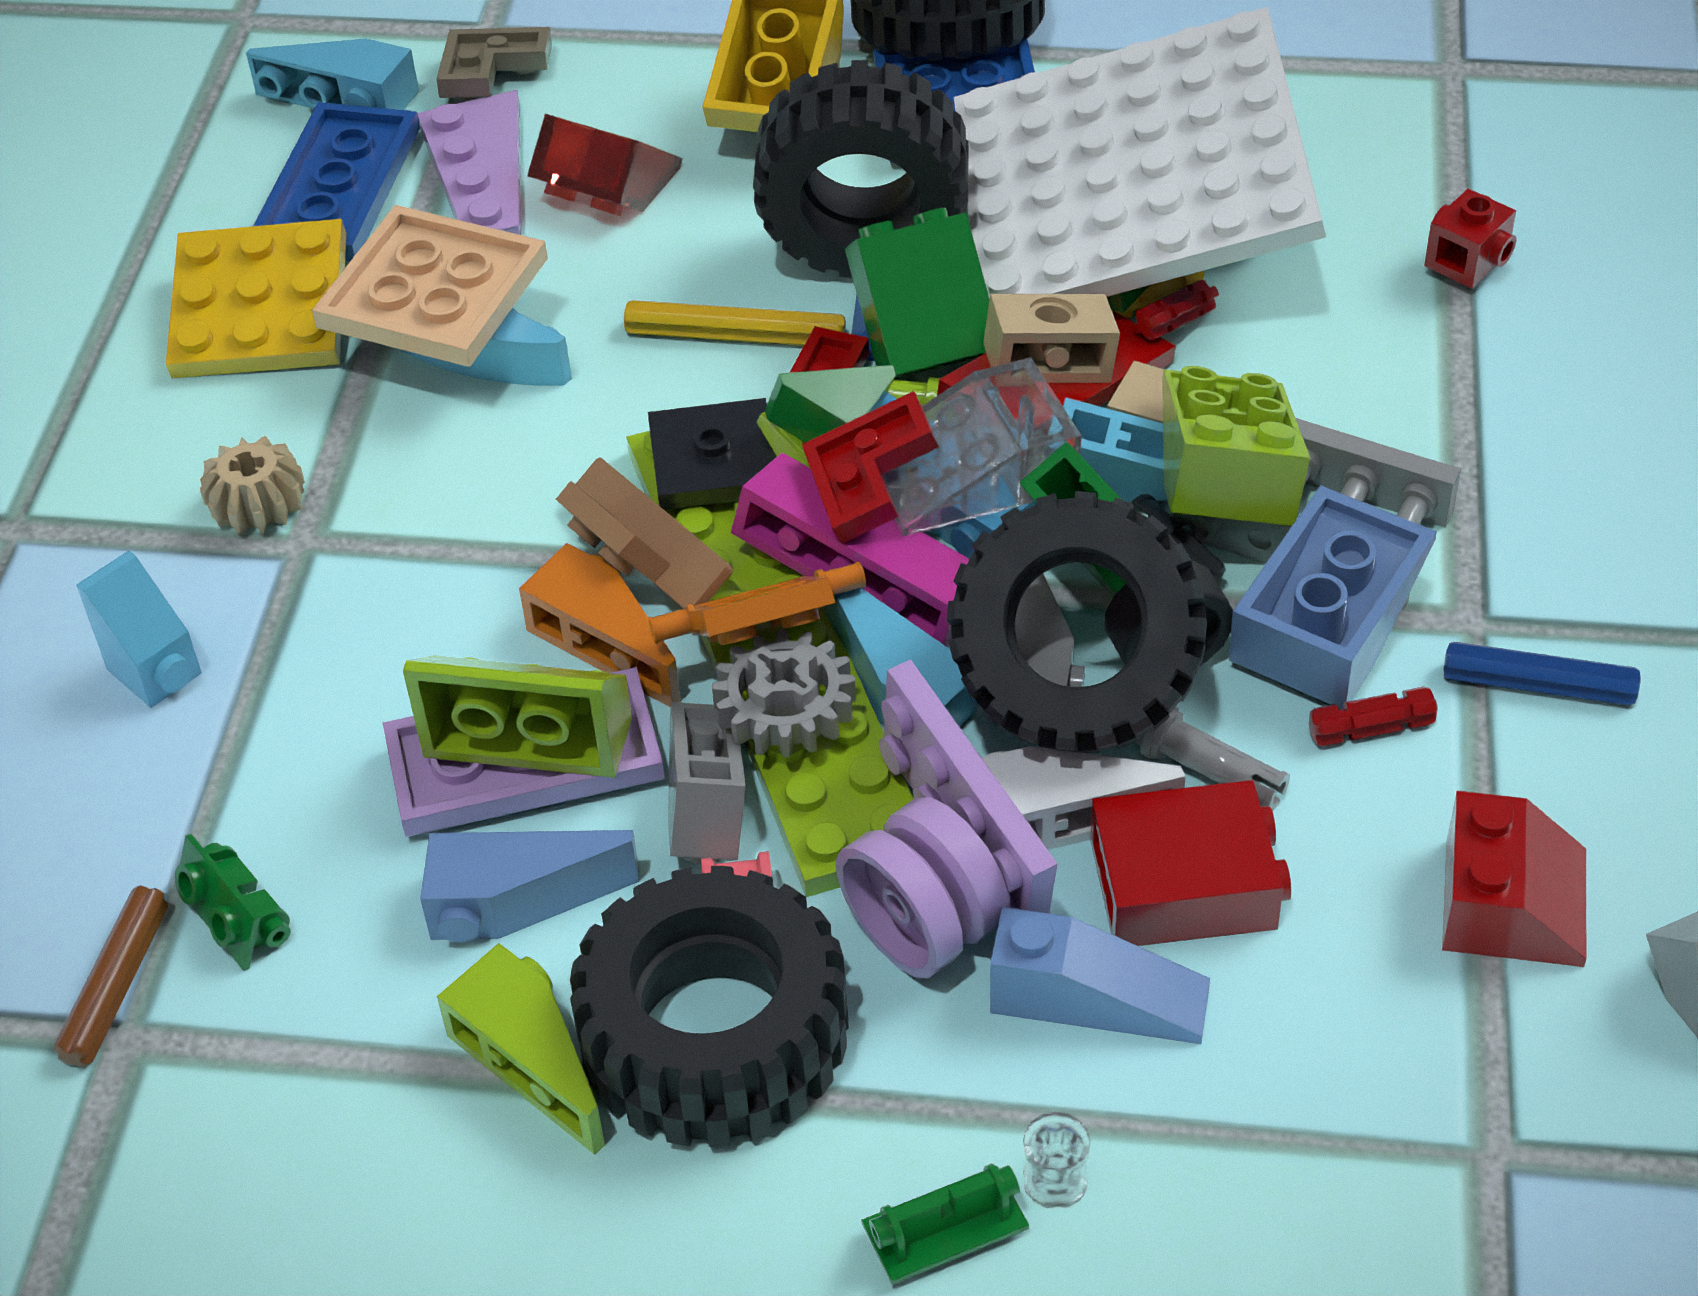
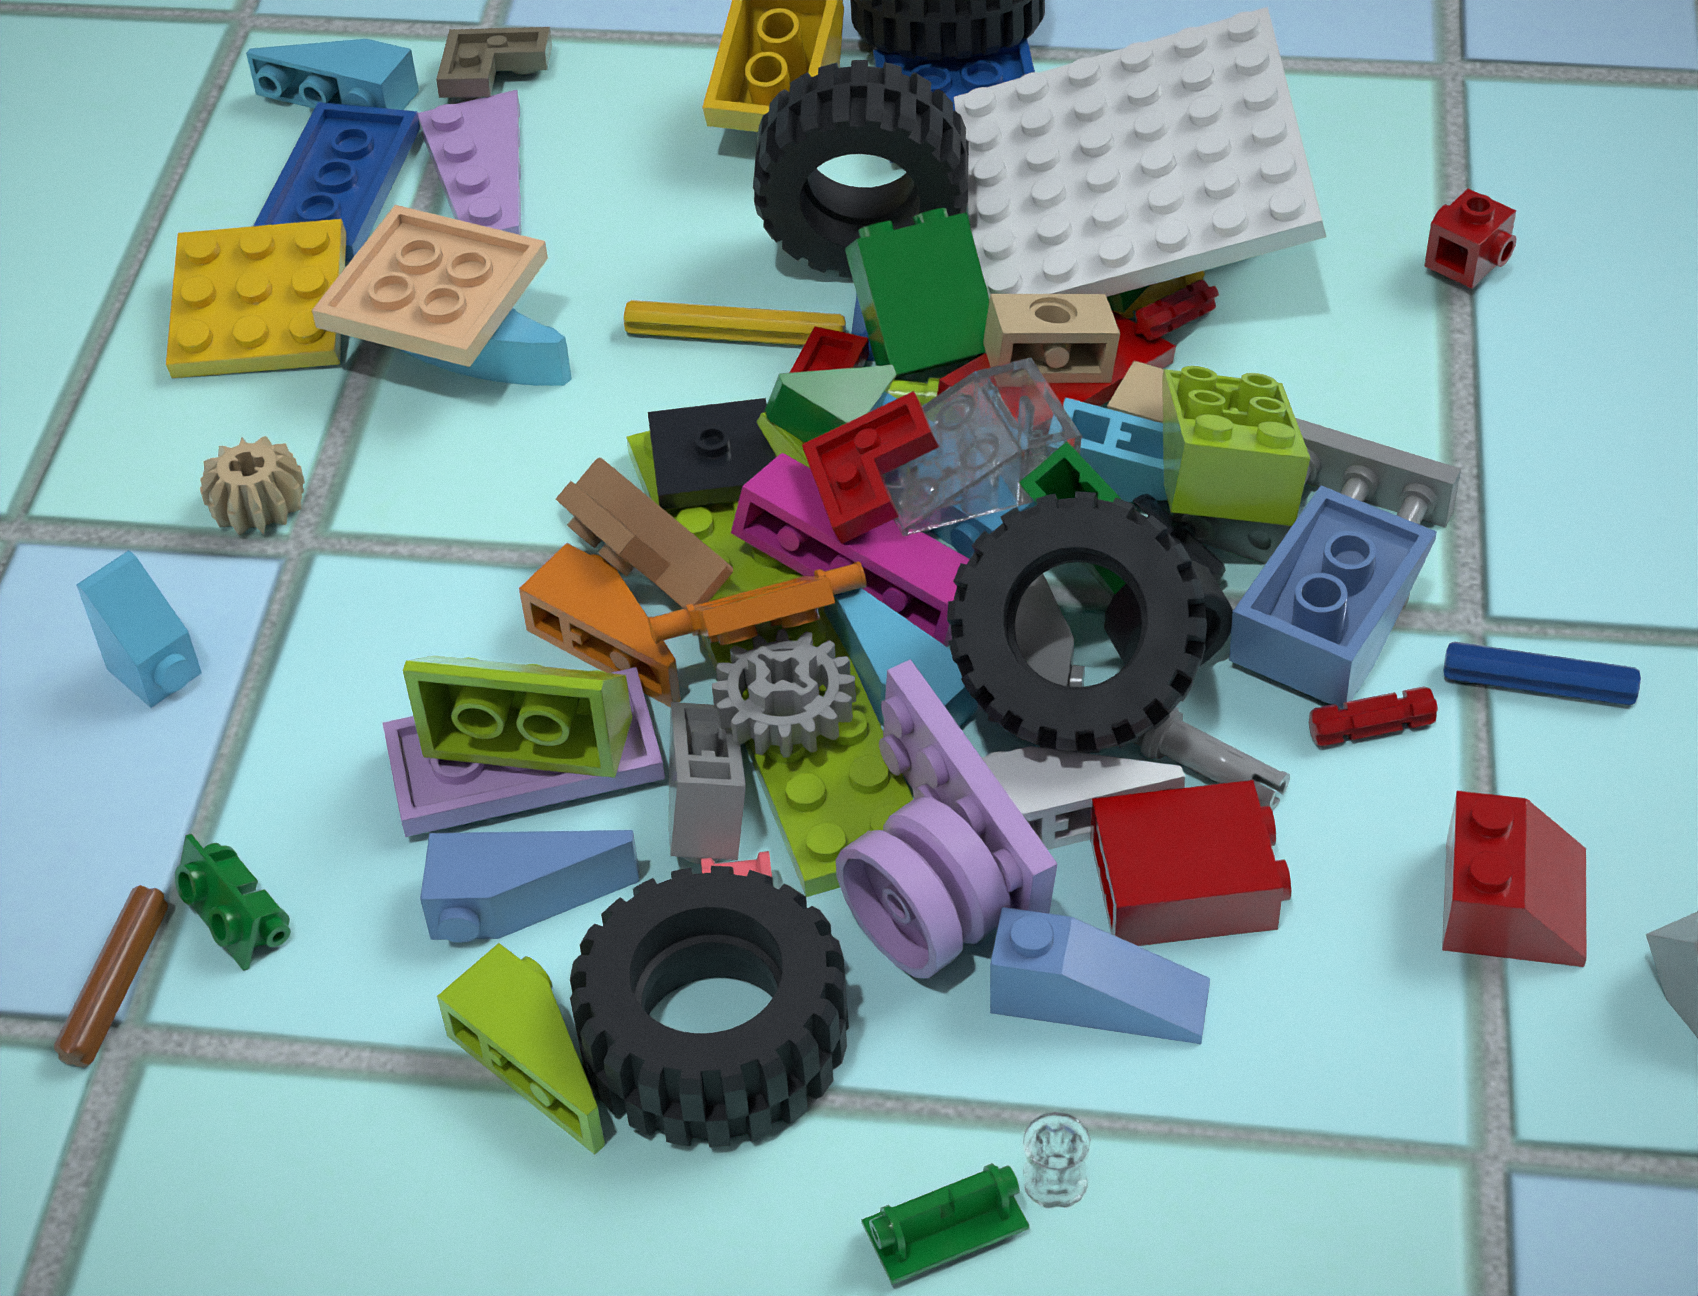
(600, 165): clear red slope -> none

